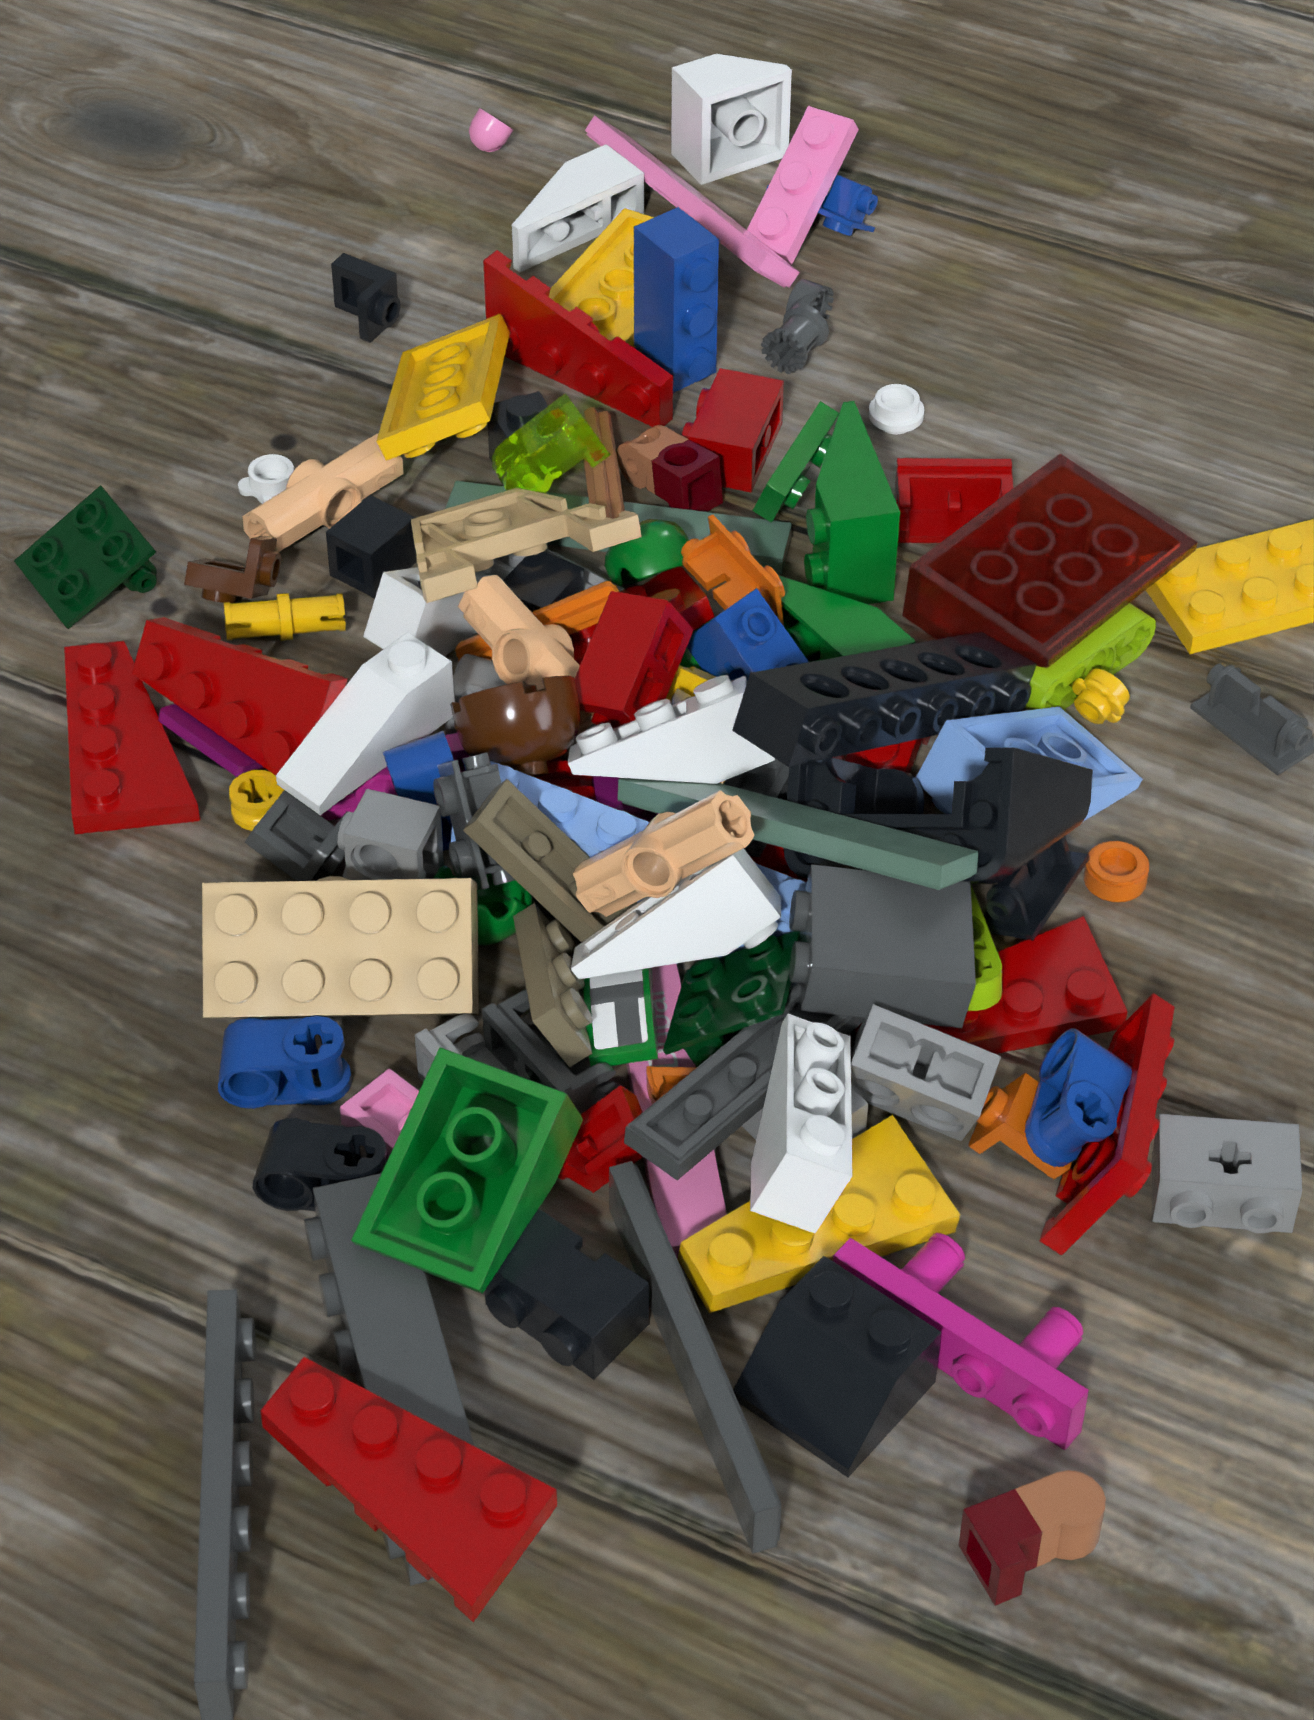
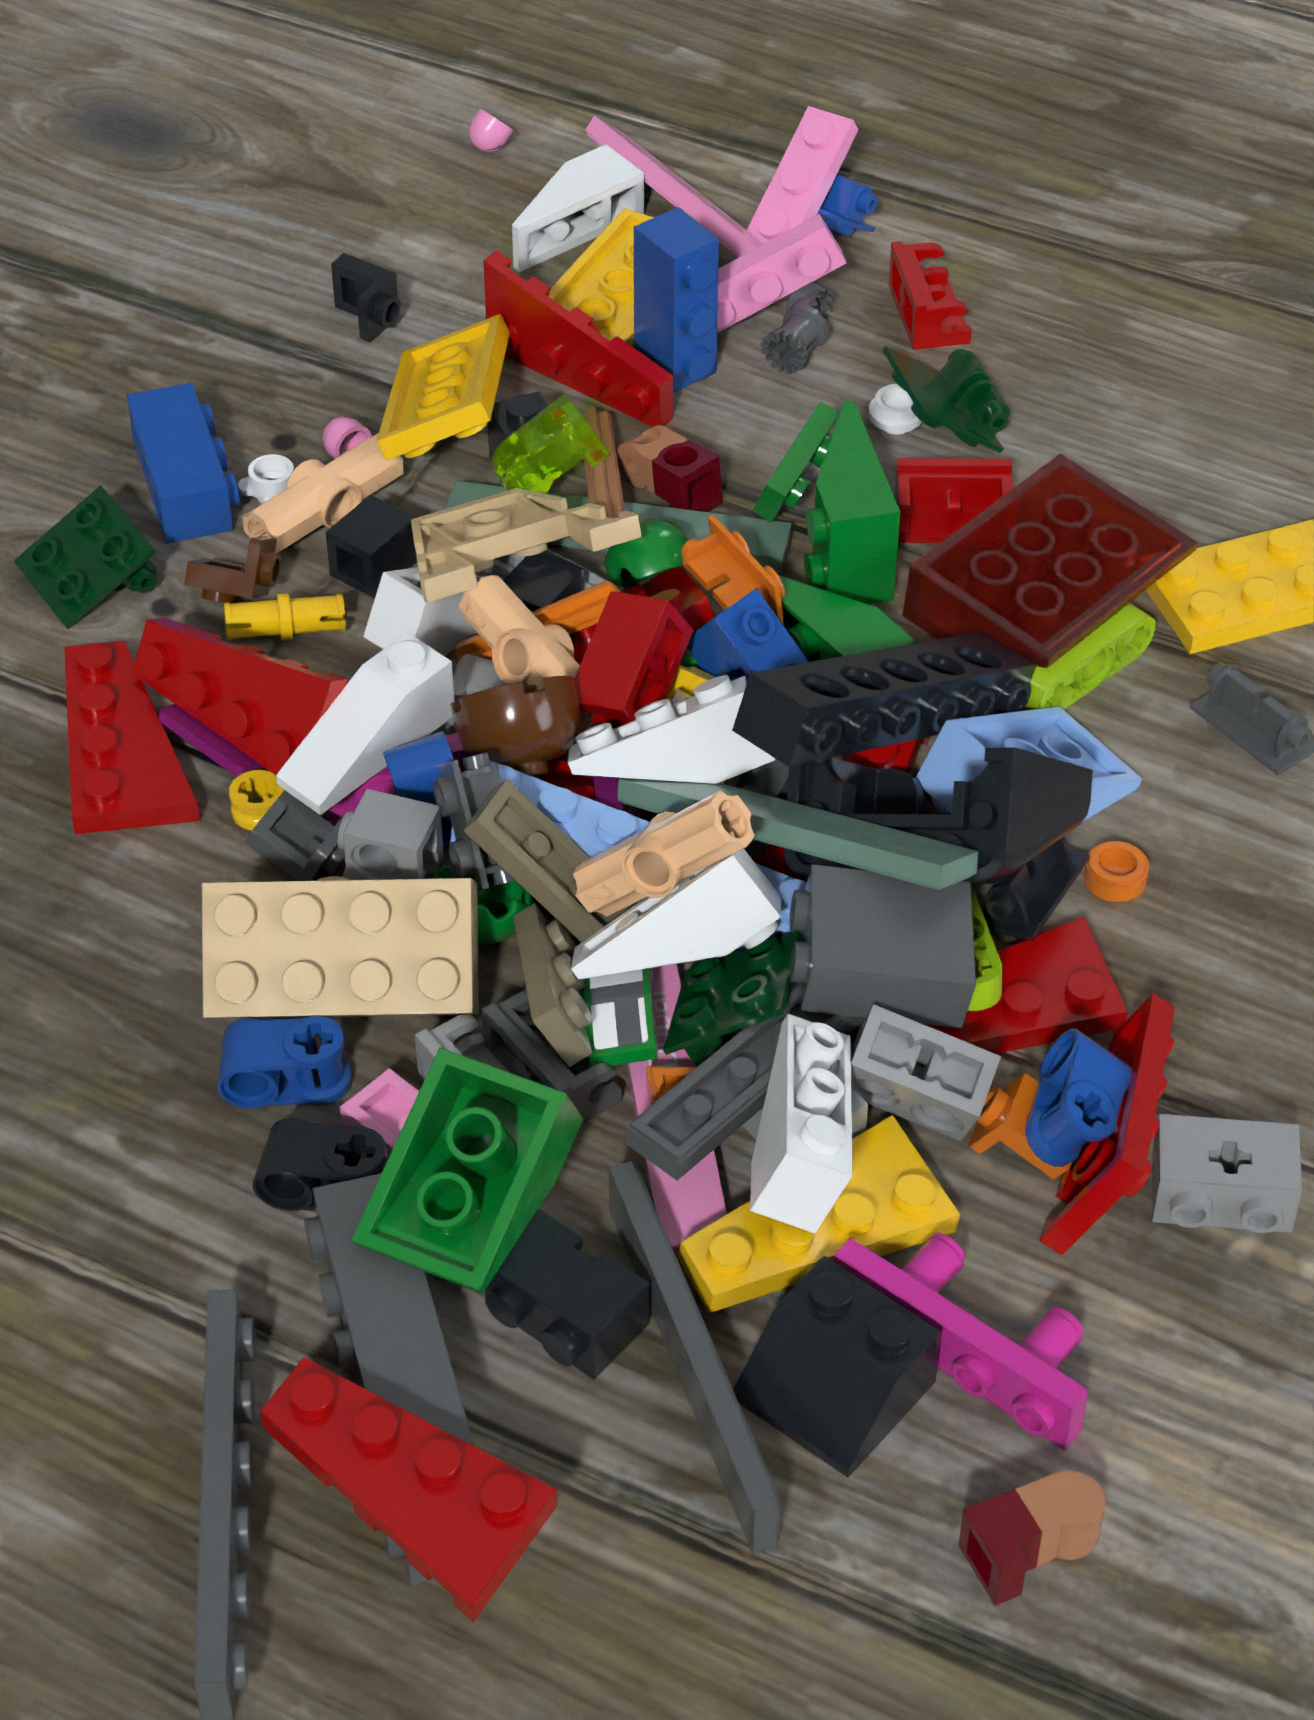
(182, 462): none -> blue brick
(343, 434): none -> bright pink hinge
(601, 1140): red bracket -> none
(729, 115): white slope -> none
(739, 424): red brick -> none
(776, 270): none -> bright pink plate
(926, 298): none -> red hinge
(955, 397): none -> dark green hinge
(1100, 697): yellow plate -> none

